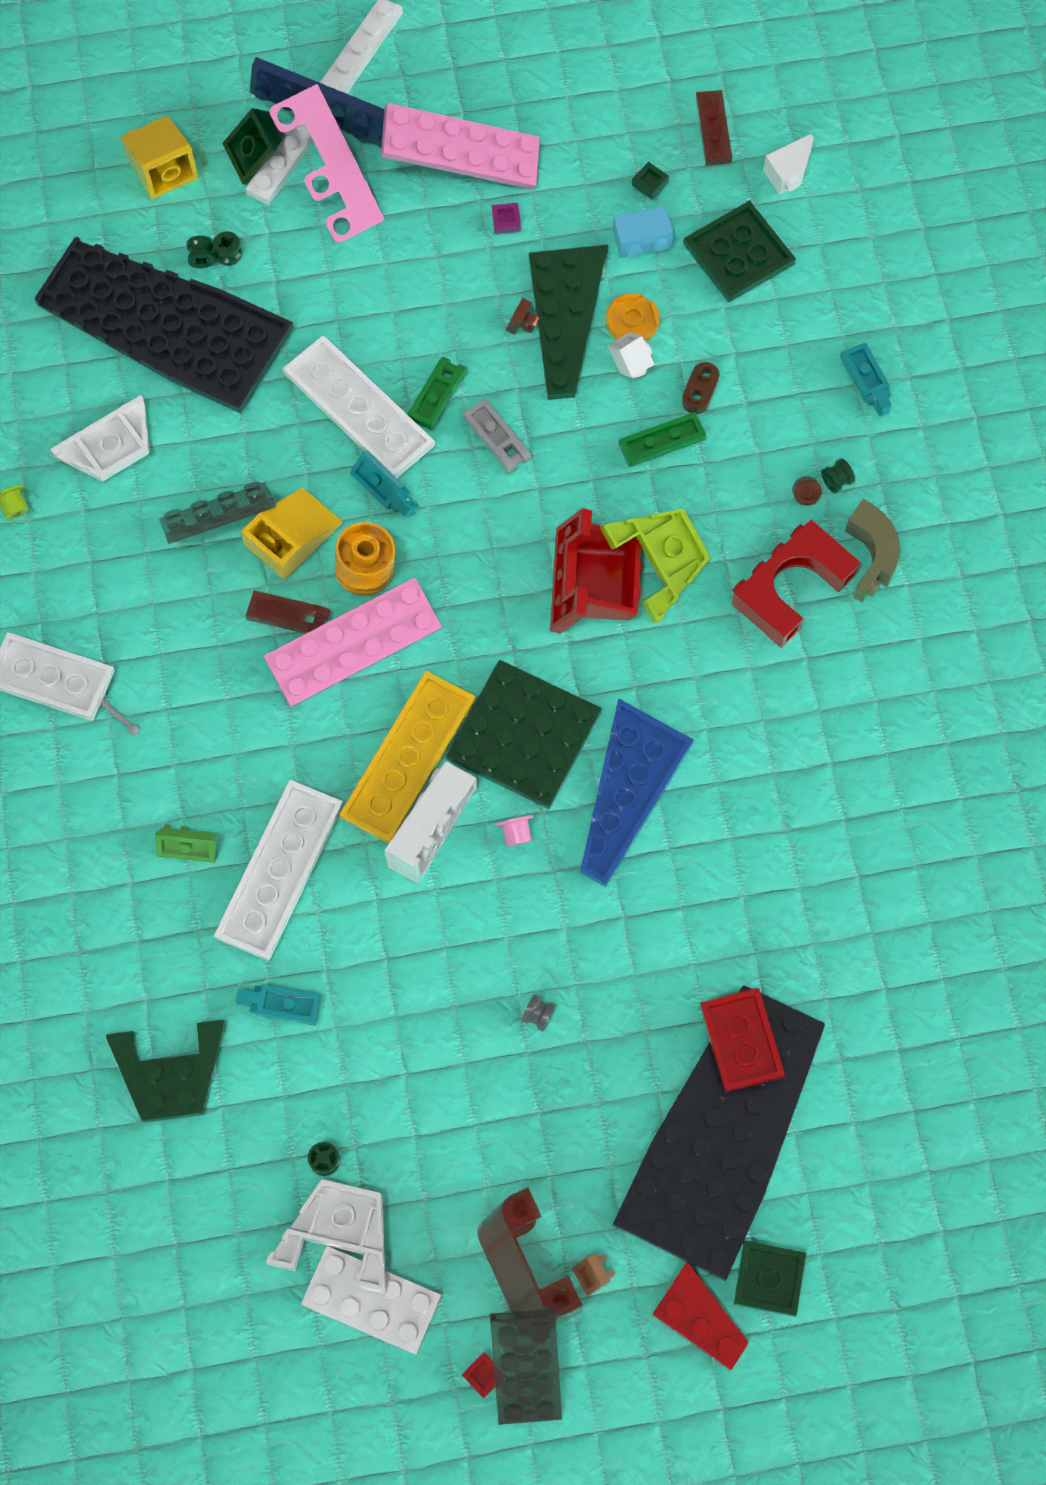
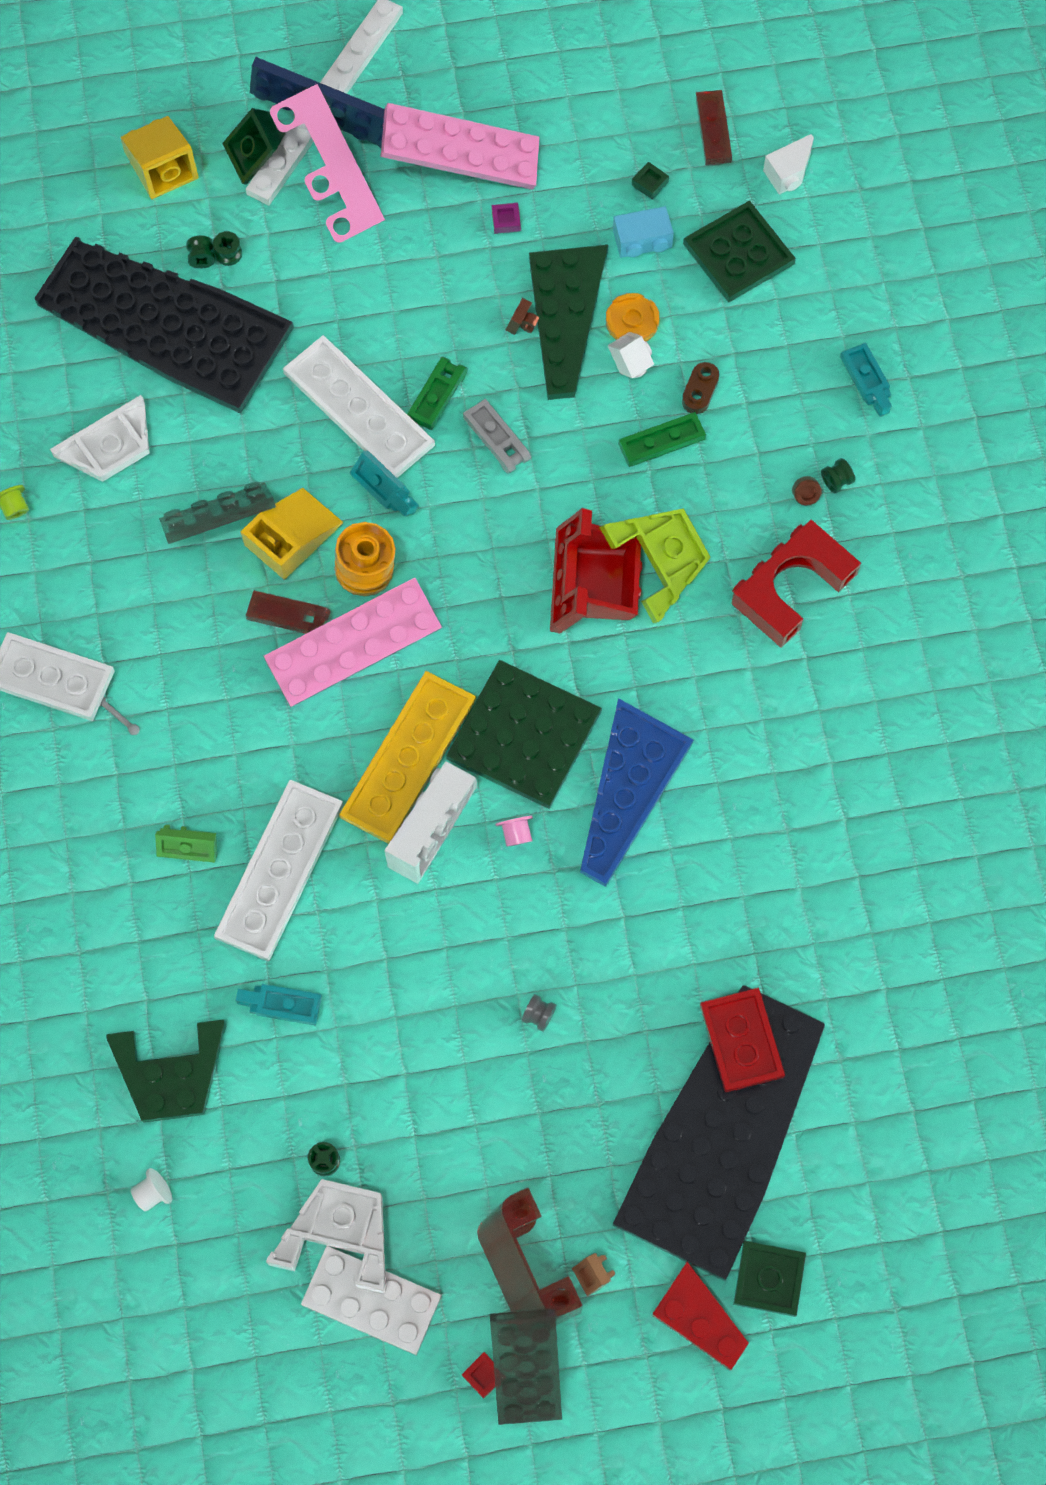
(151, 1191): none -> white piece
(881, 539): olive arch -> none

